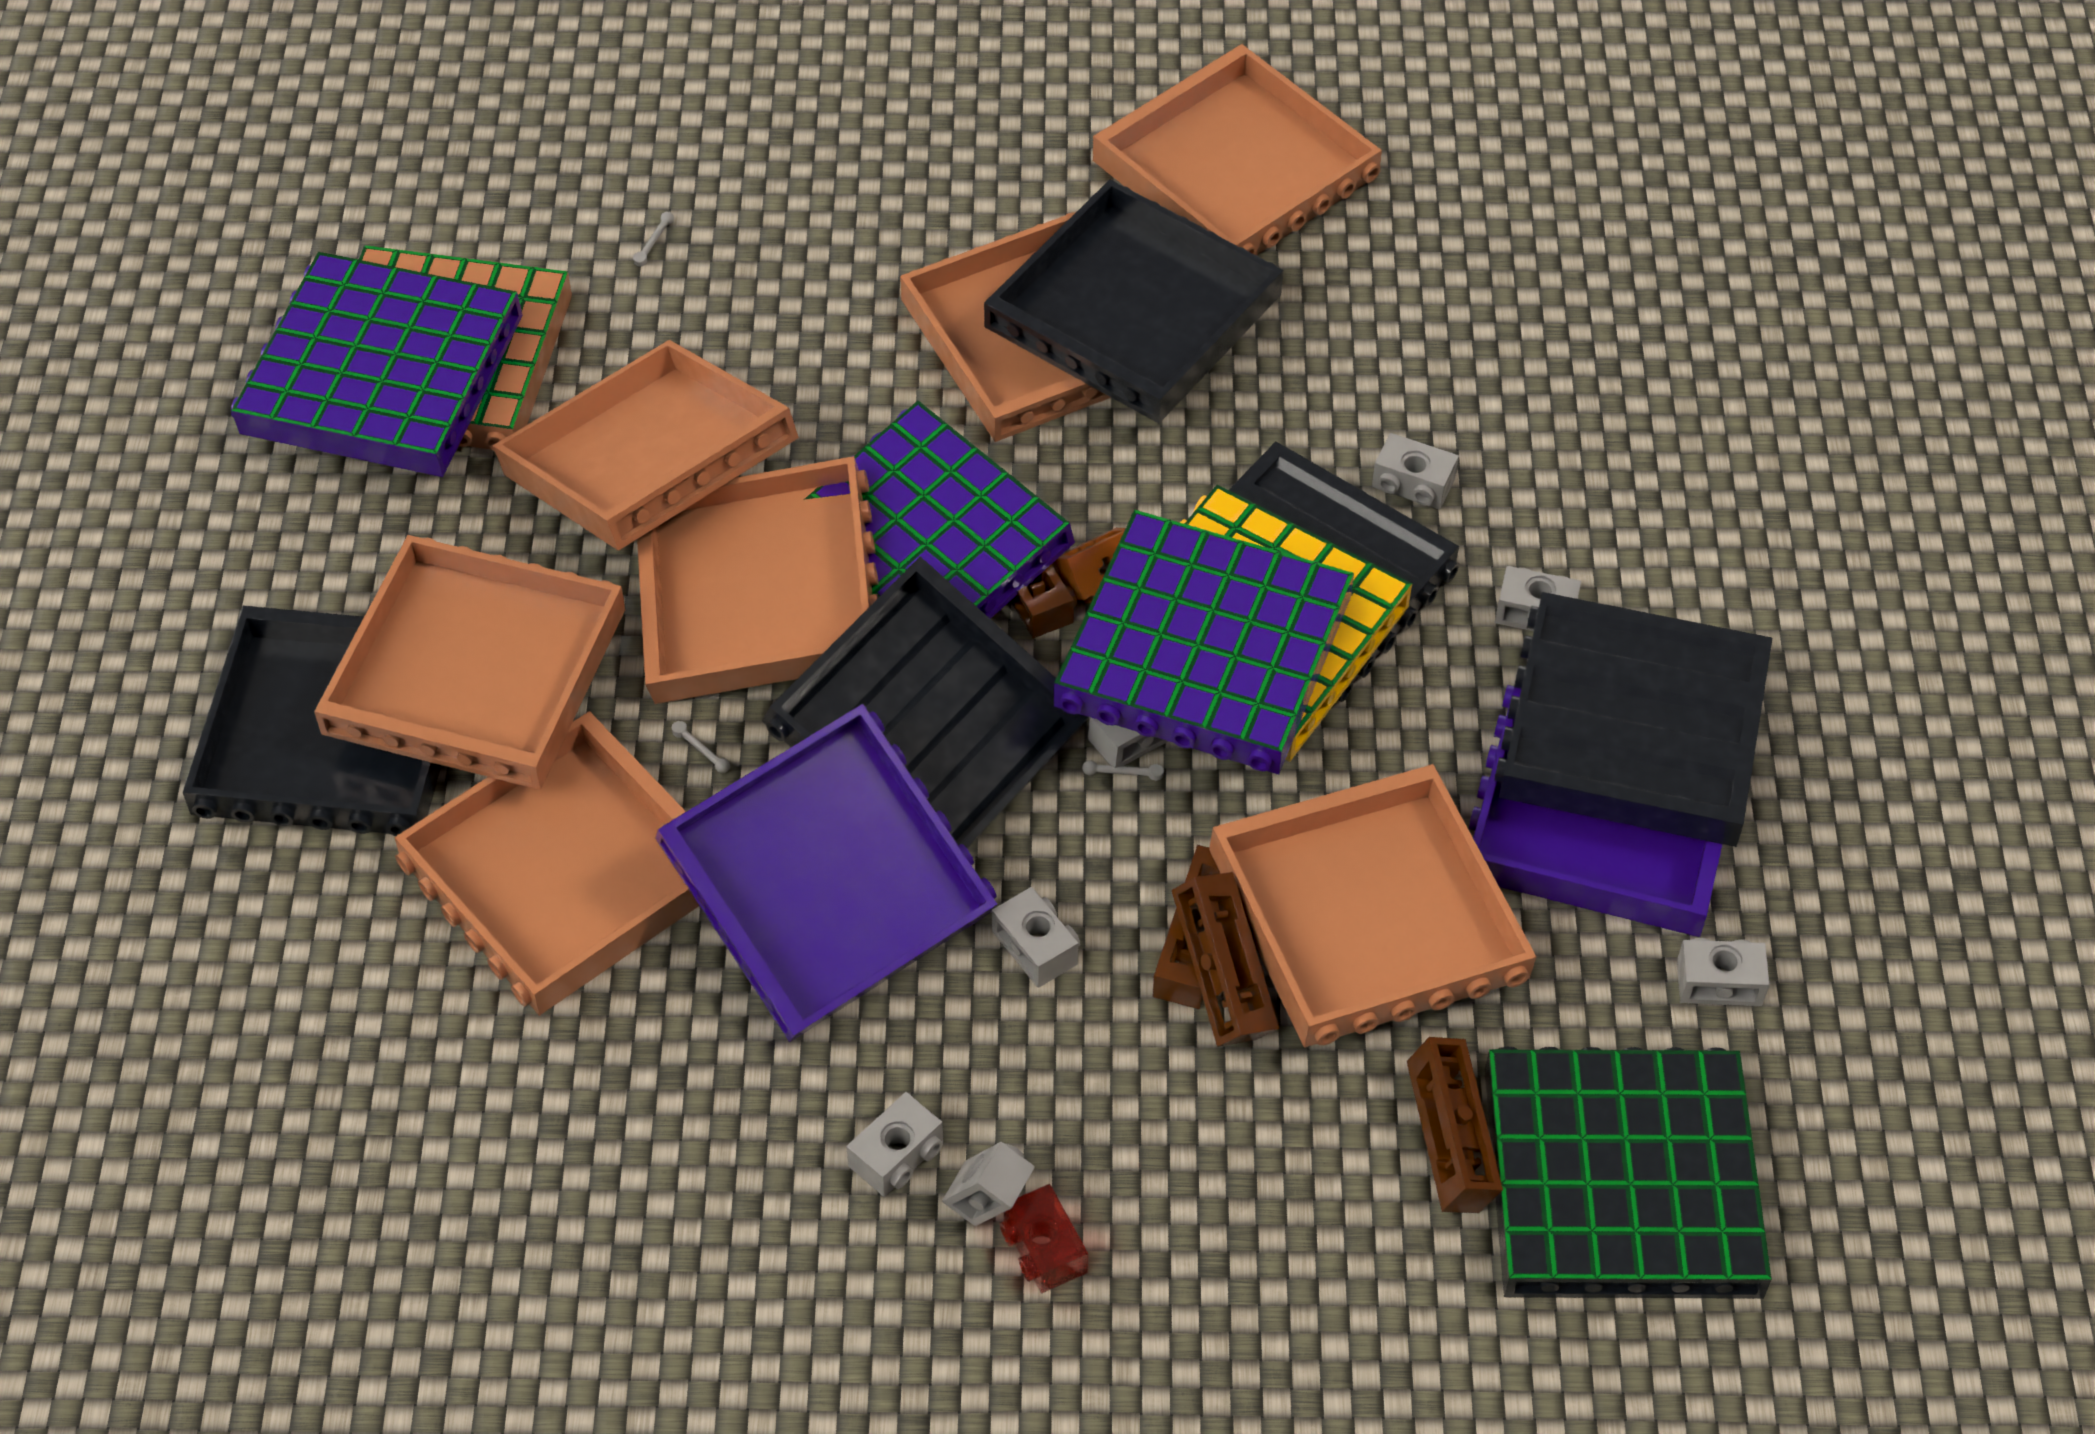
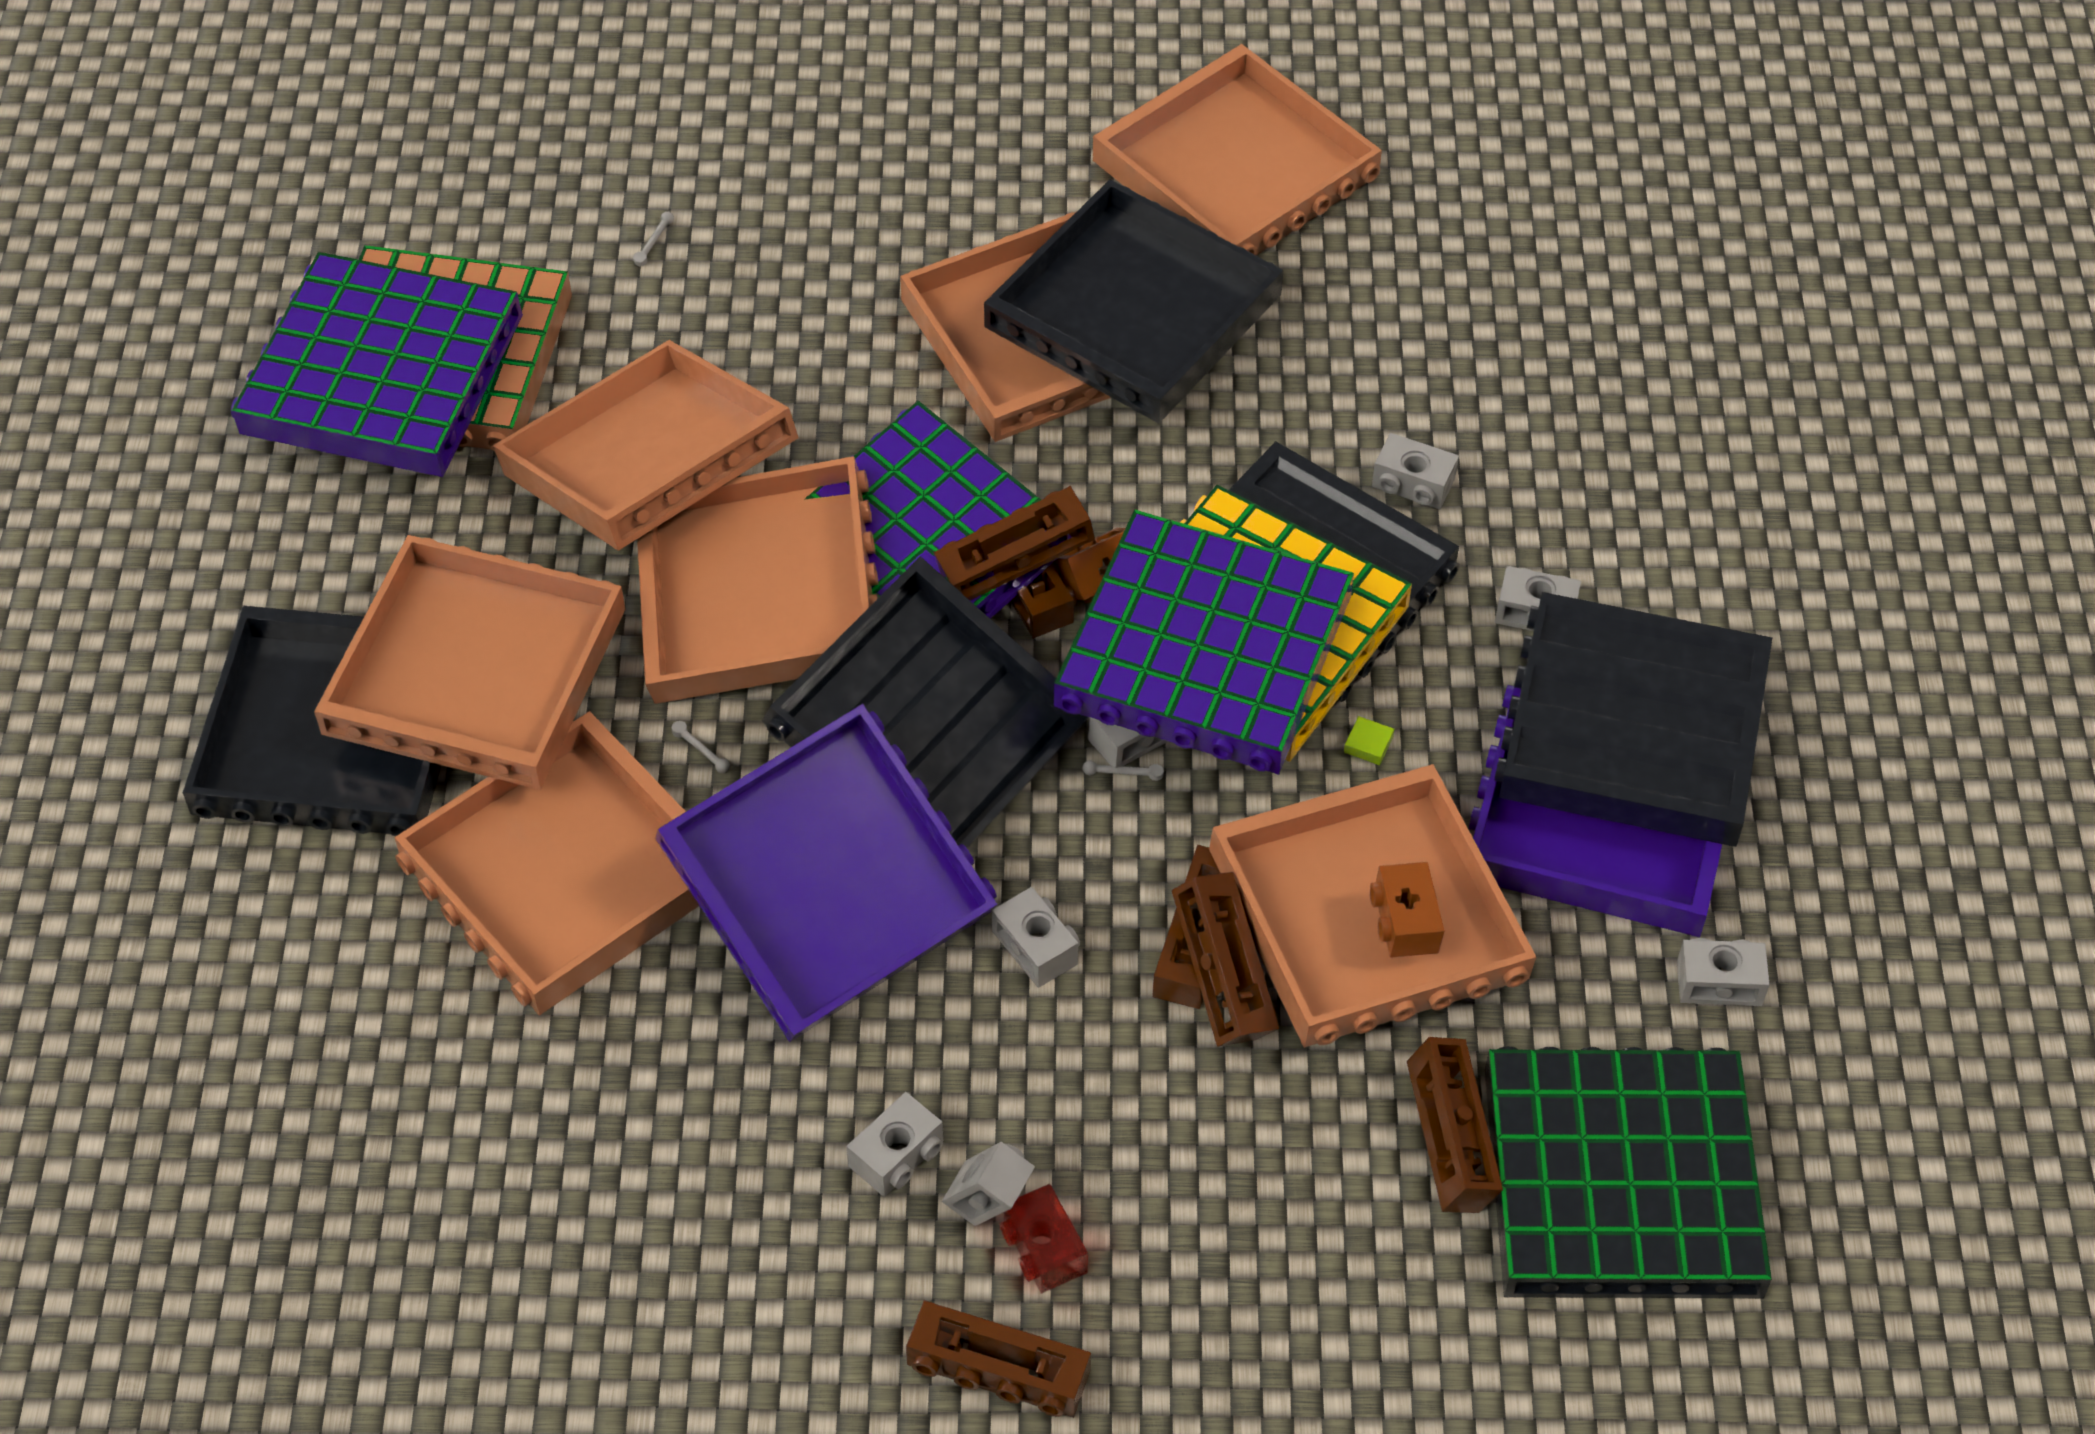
(937, 1350): none -> reddish brown brick
(1015, 543): none -> reddish brown brick
(1369, 740): none -> lime tile
(1407, 909): none -> dark orange brick

